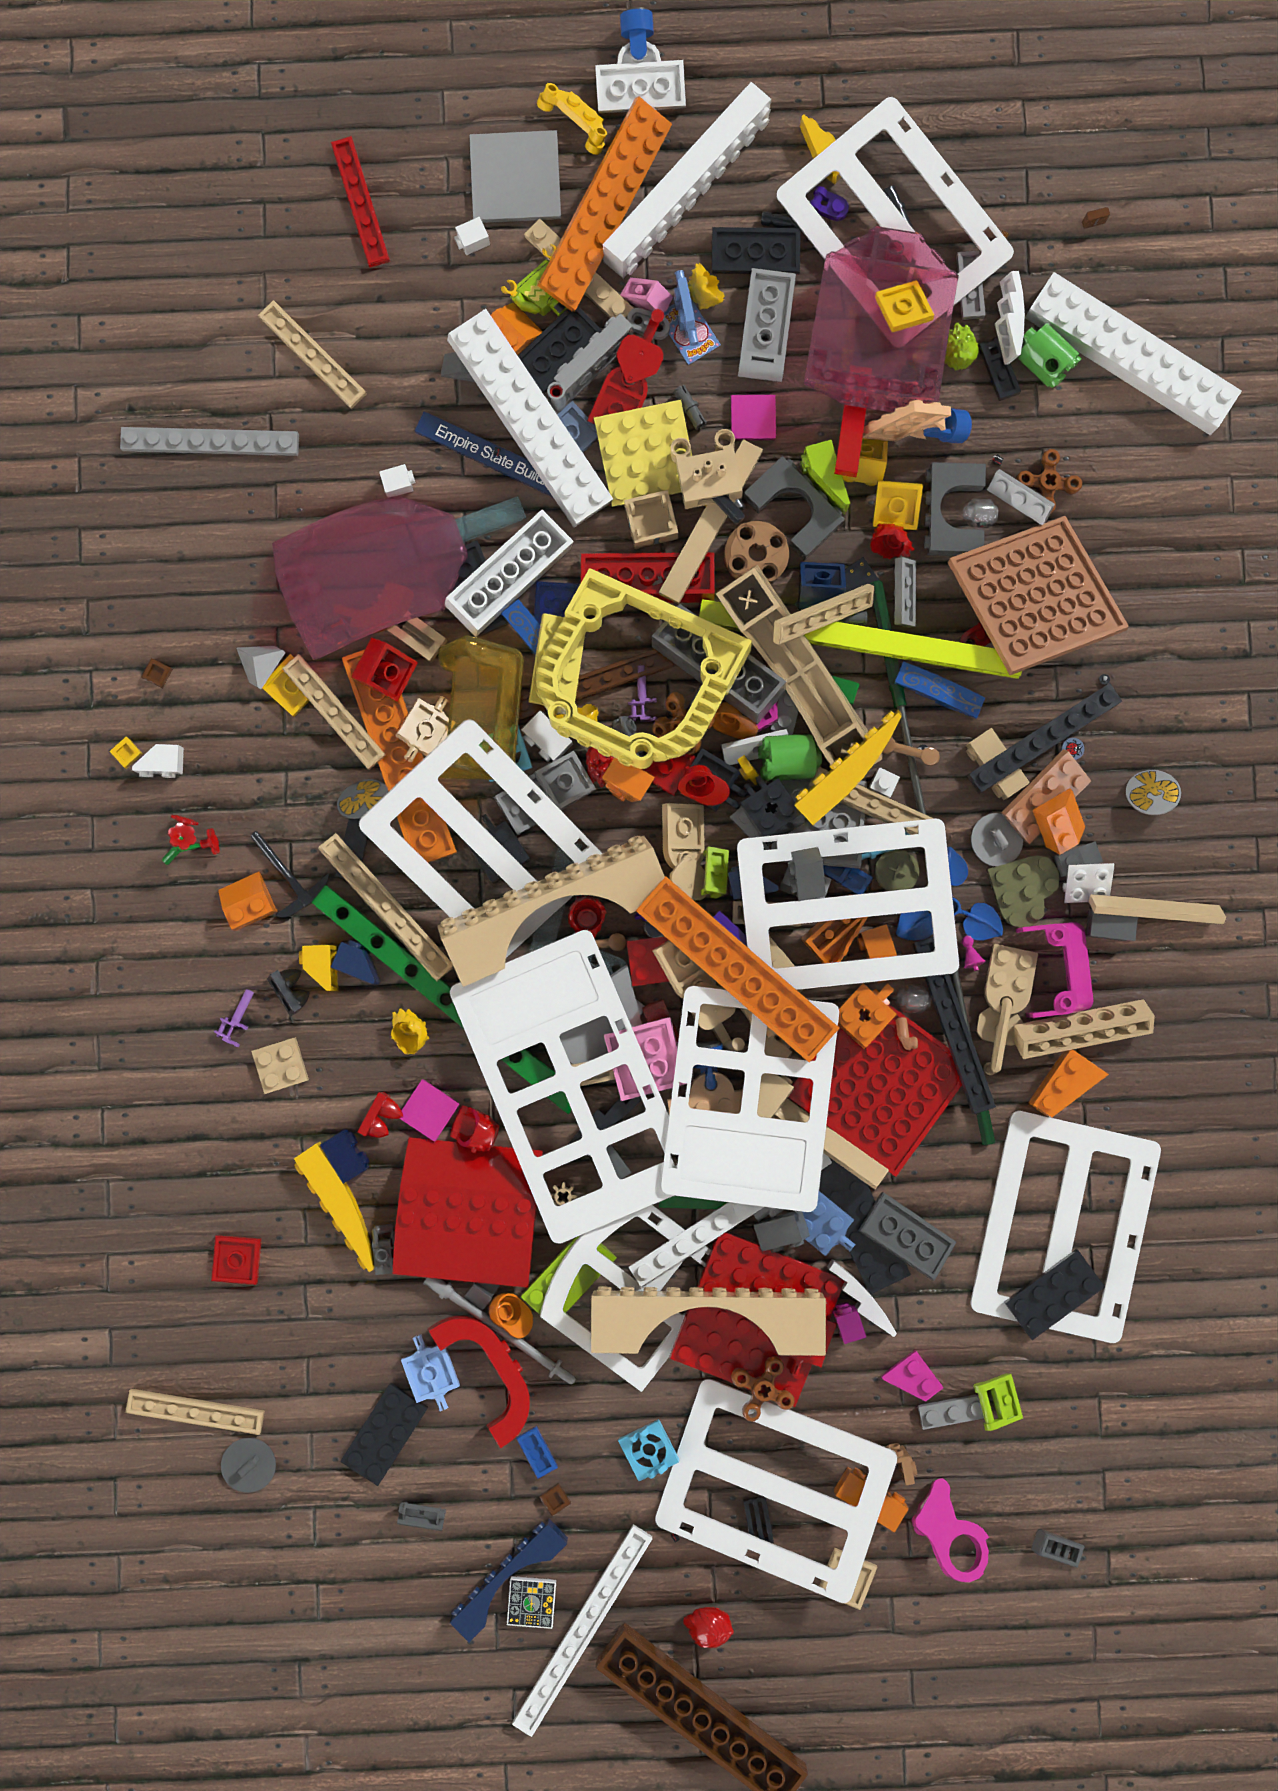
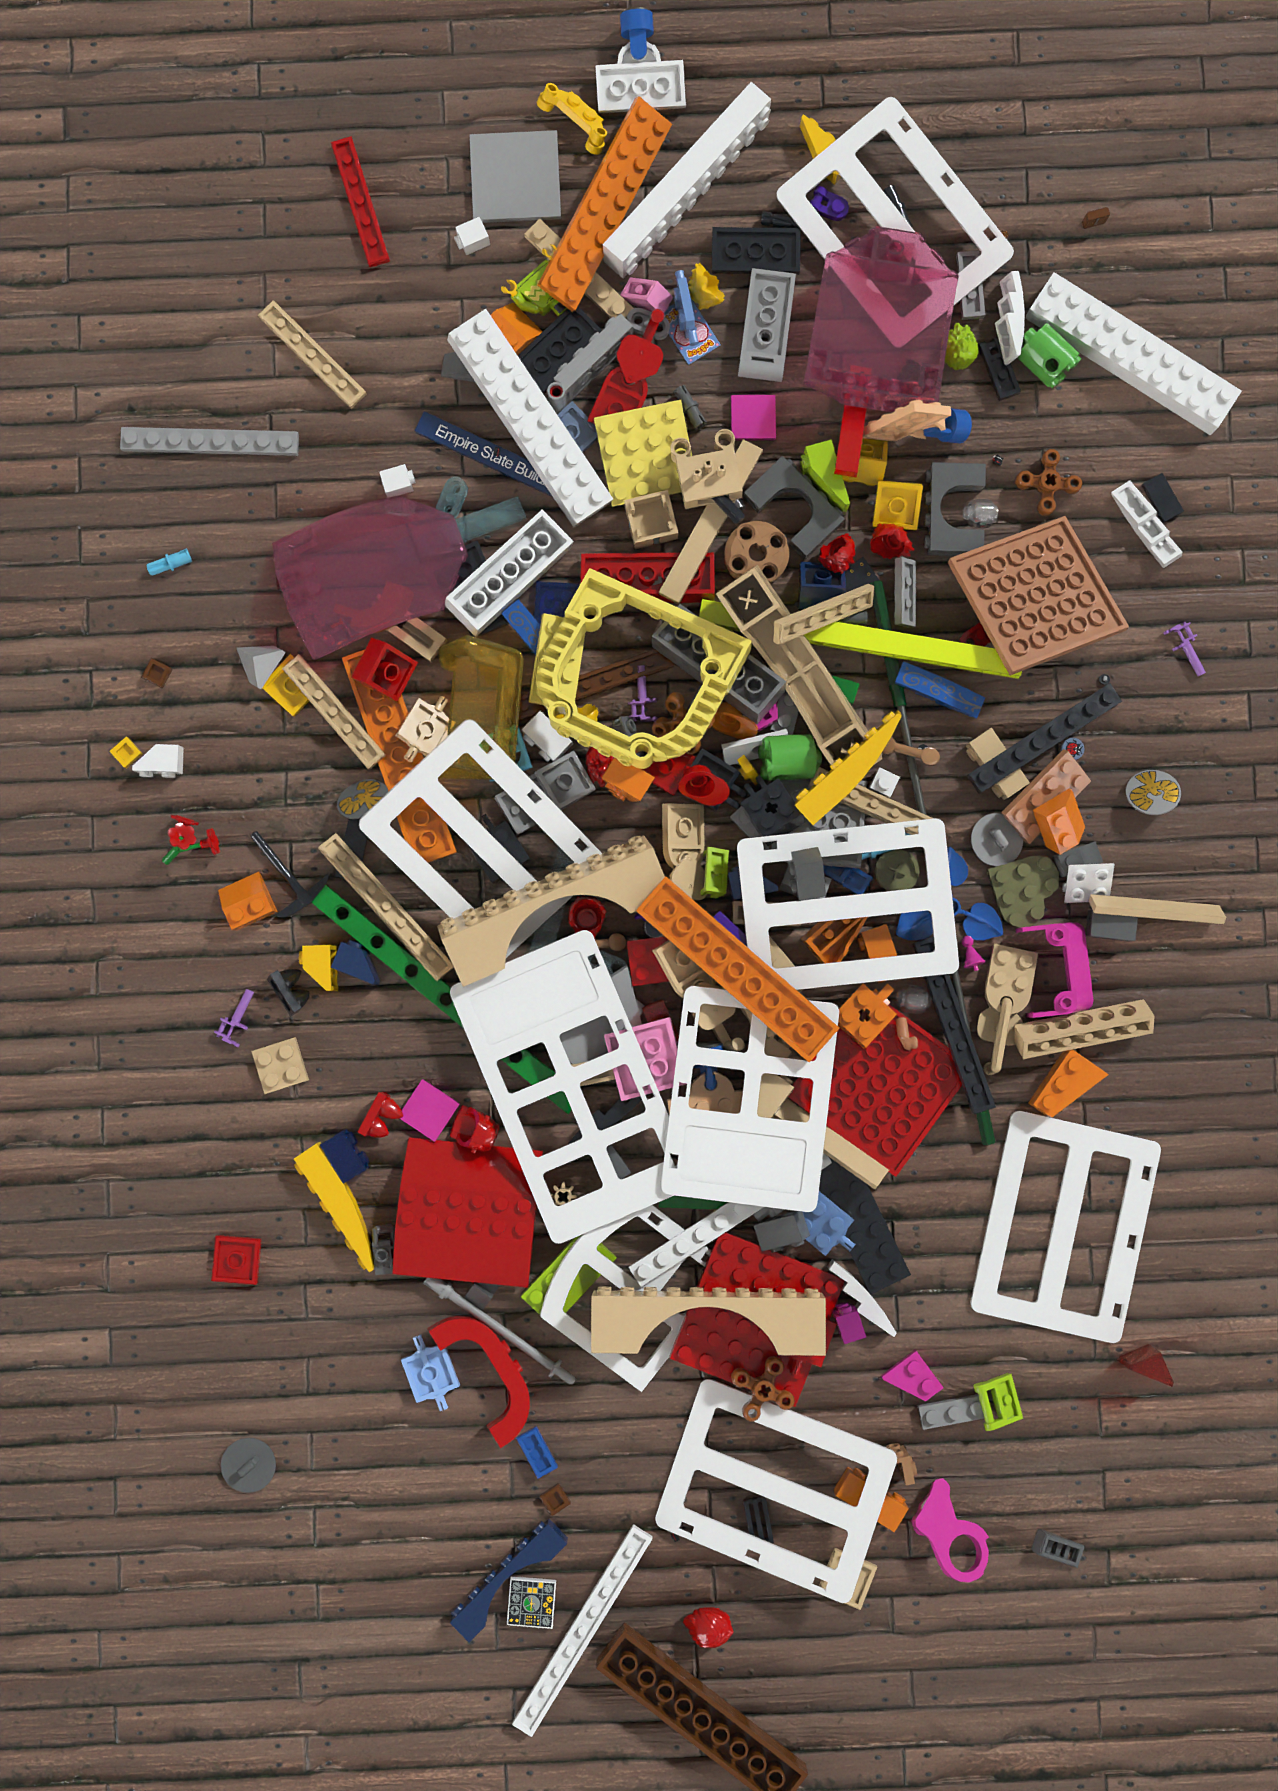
(169, 562): none -> medium azure axle
(195, 1411): tan tile -> none
(384, 1434): black plate -> none
(408, 1031): yellow hair -> none
(421, 1516): dark grey hinge -> none
(450, 499): none -> clear light blue plate
(511, 1314): orange cap -> none
(642, 1472): medium azure piece -> none
(838, 554): none -> red hair
(904, 306): yellow tile -> none
(907, 1236): dark grey tile -> none
(1021, 497): light grey plate -> none
(1054, 1294): black plate -> none
(1146, 524): none -> white slope
(1149, 1363): none -> clear red slope
(1162, 497): none -> black tile
(1187, 647): none -> medium lavender piece

